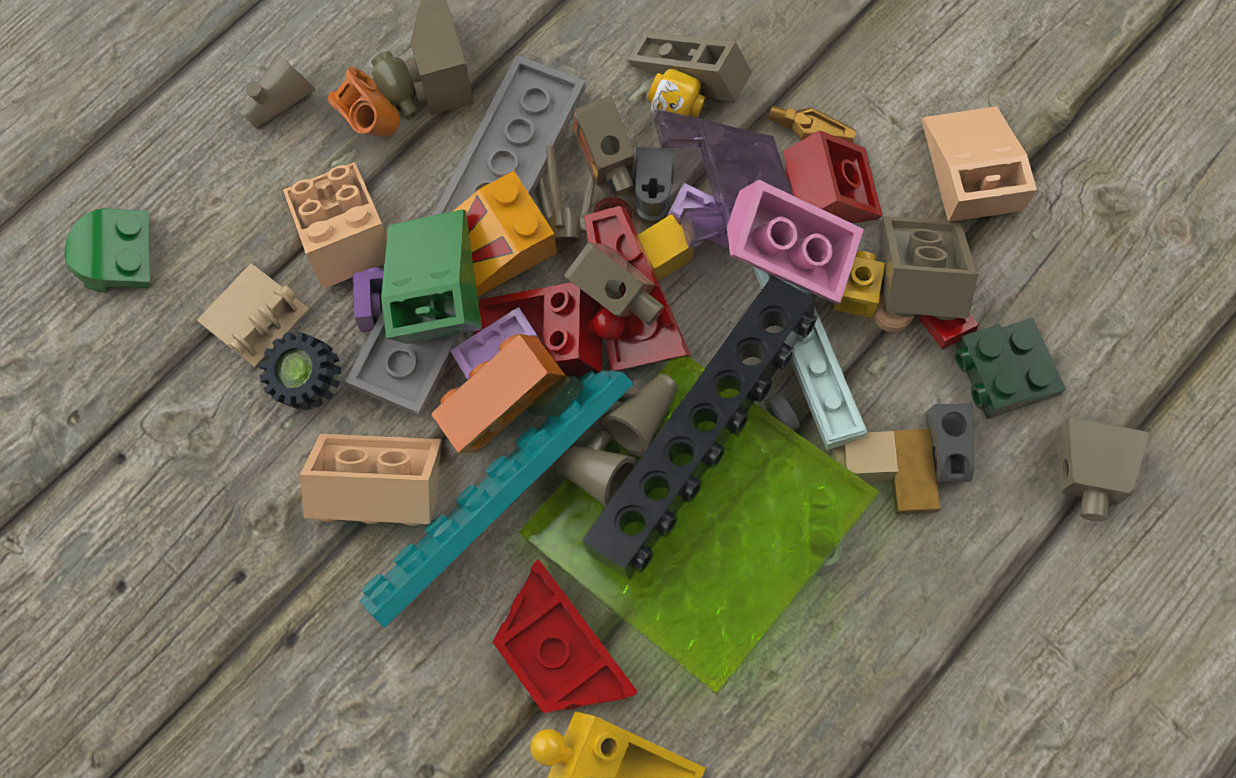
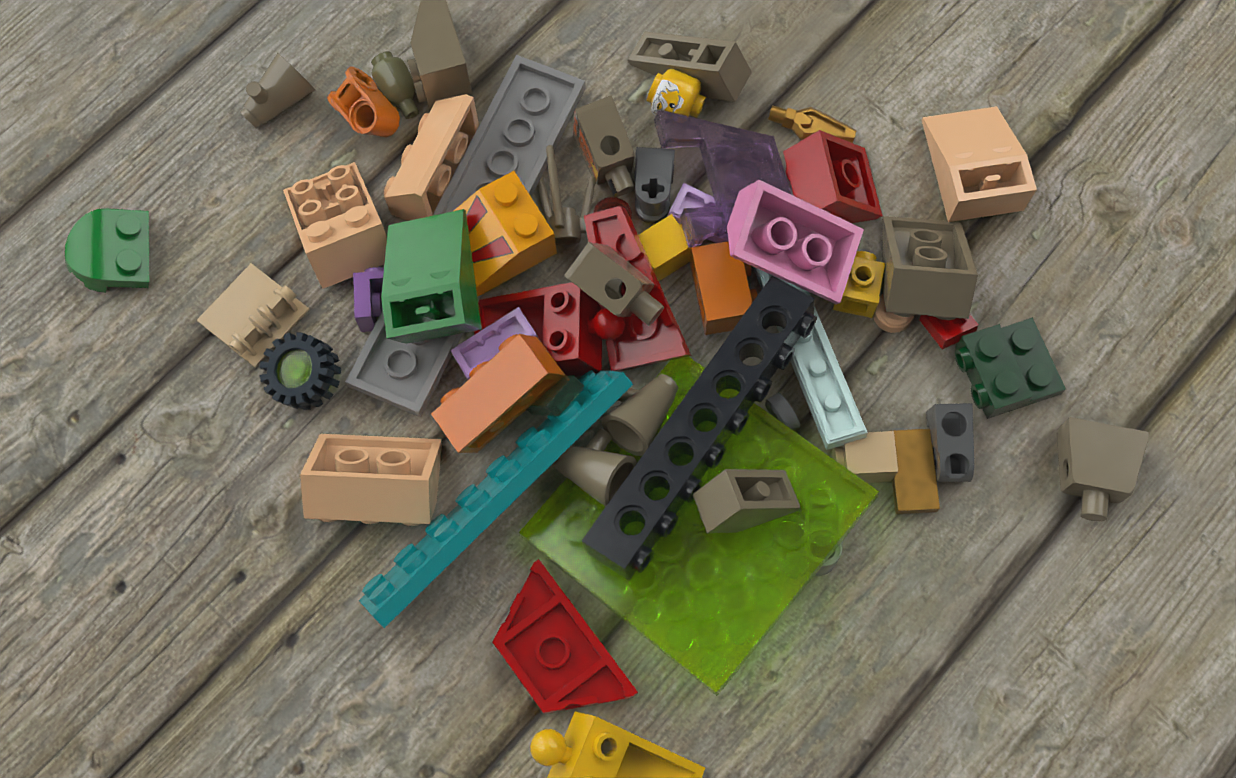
(432, 158): none -> light nougat slope
(720, 287): none -> orange brick
(745, 499): none -> dark tan slope

